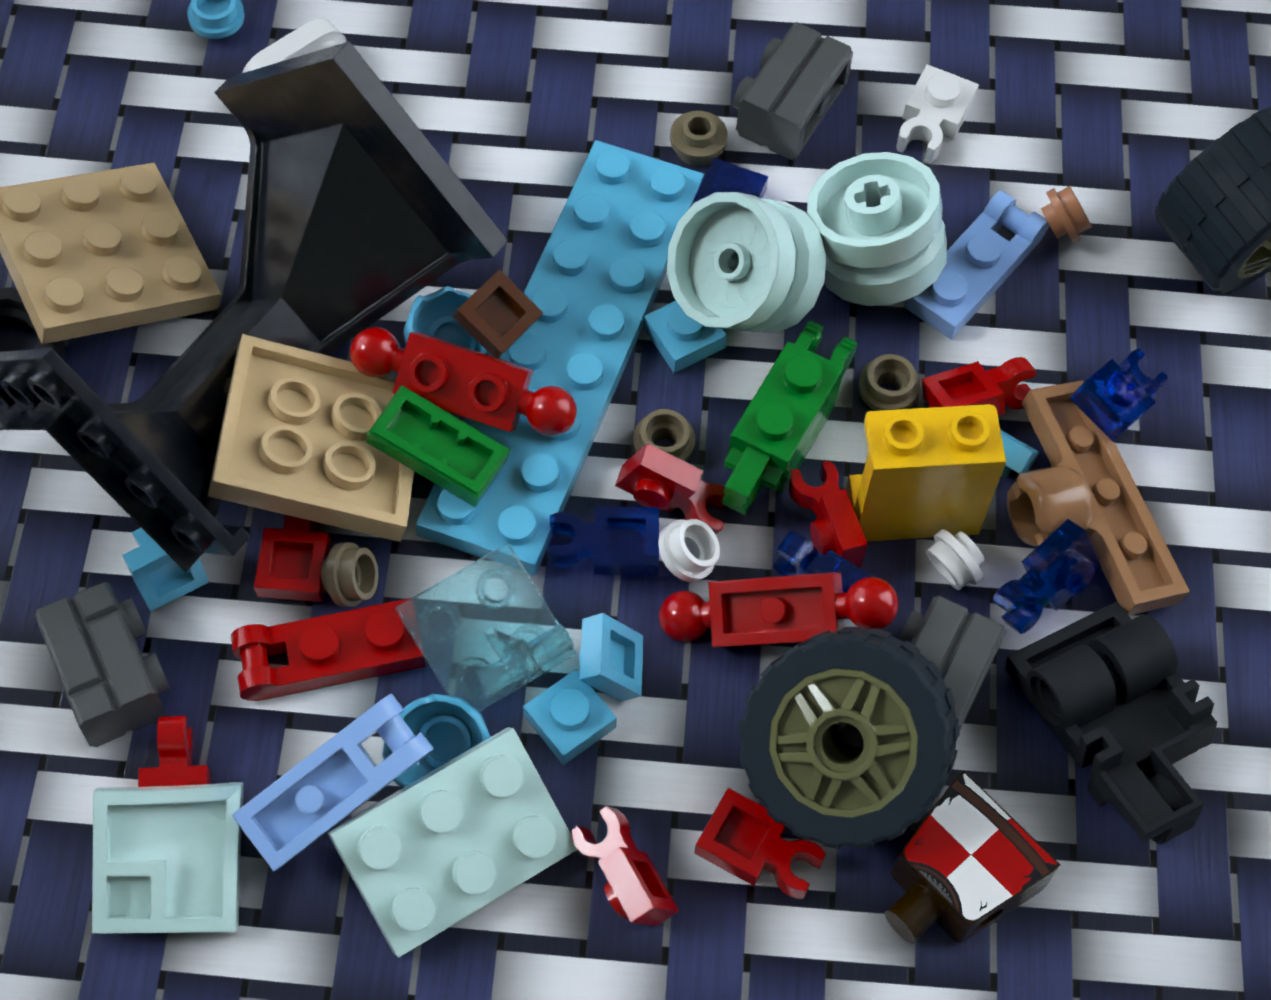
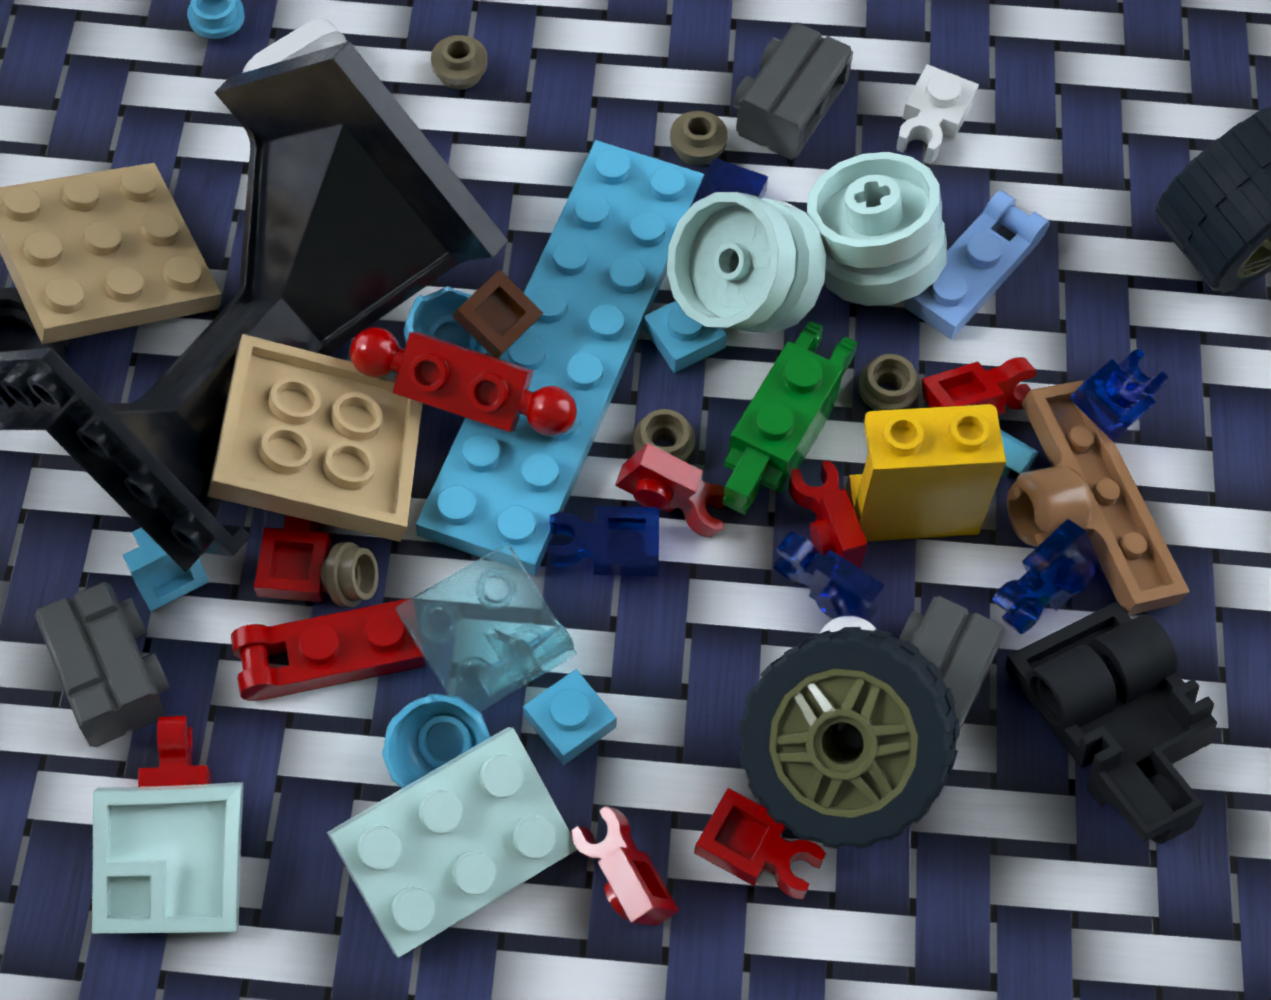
(330, 784): light blue plate -> none
(438, 446): green plate -> none
(459, 61): none -> dark tan plate
(611, 657): medium azure plate -> none
(689, 549): white plate -> none
(777, 609): red plate -> none
(956, 558): white plate -> none
(966, 866): torso -> none
(1065, 214): nougat plate -> none

